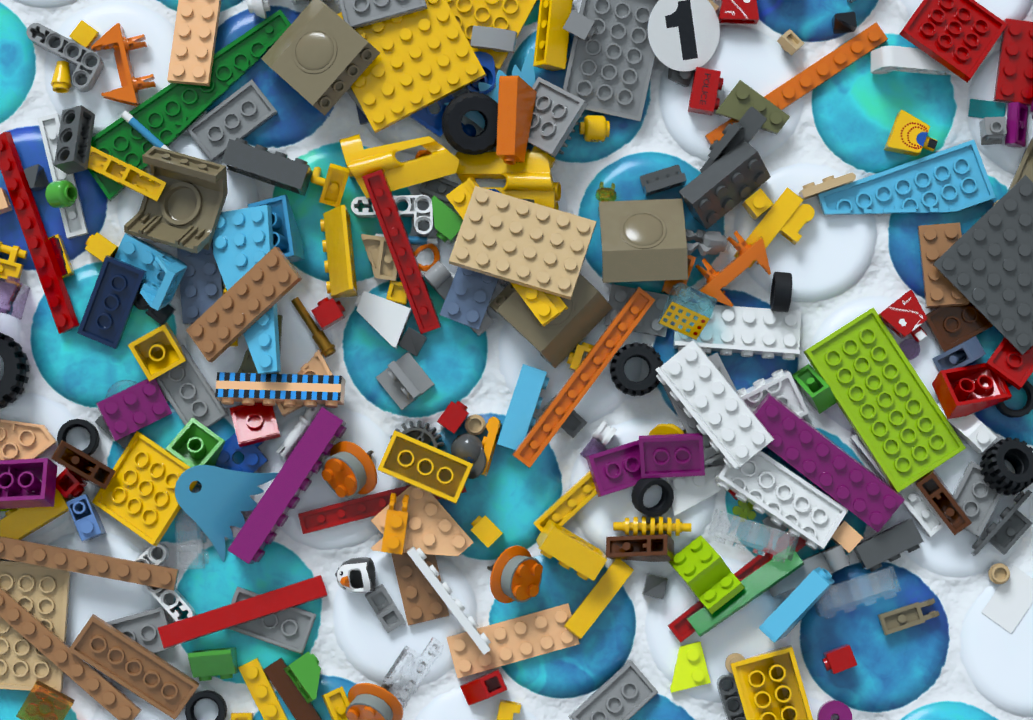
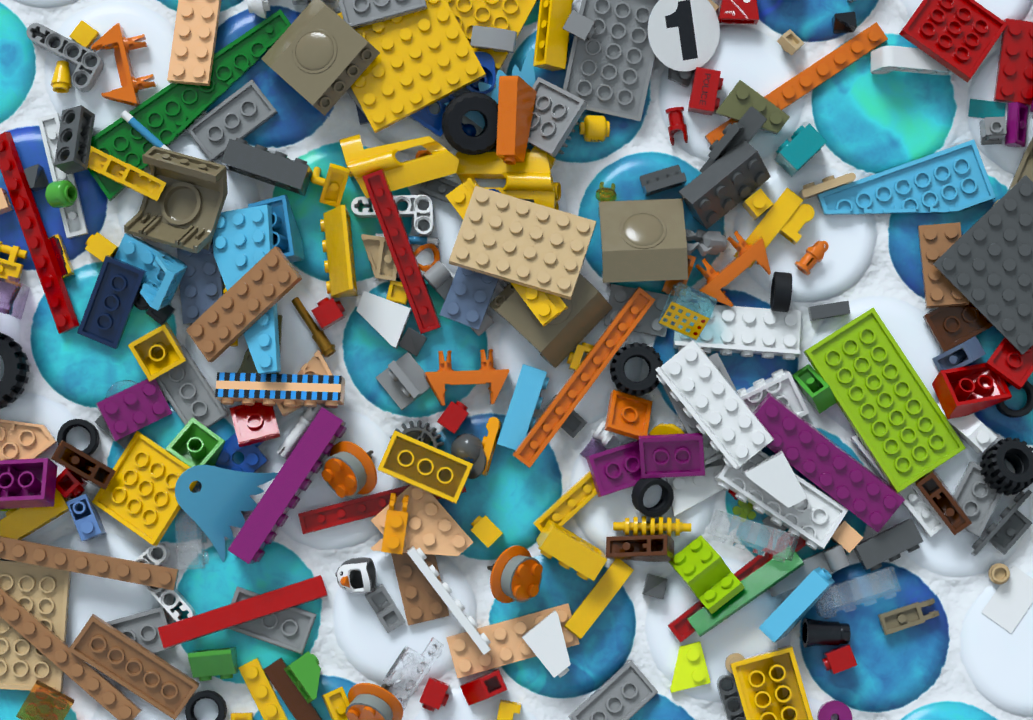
(434, 694): none -> red brick
(446, 221): bright green slope -> none
(475, 424): tan plate -> none
(485, 375): none -> orange hose
(549, 645): none -> white slope
(628, 415): none -> orange plate
(676, 123): none -> red piece
(778, 480): none -> white slope
(800, 150): none -> teal brick
(813, 255): none -> orange piece
(824, 633): none -> black plant
(829, 310): none -> dark grey piece
(905, 317): red torso -> none
(909, 135): yellow torso -> none
(910, 348): clear purple tile -> none

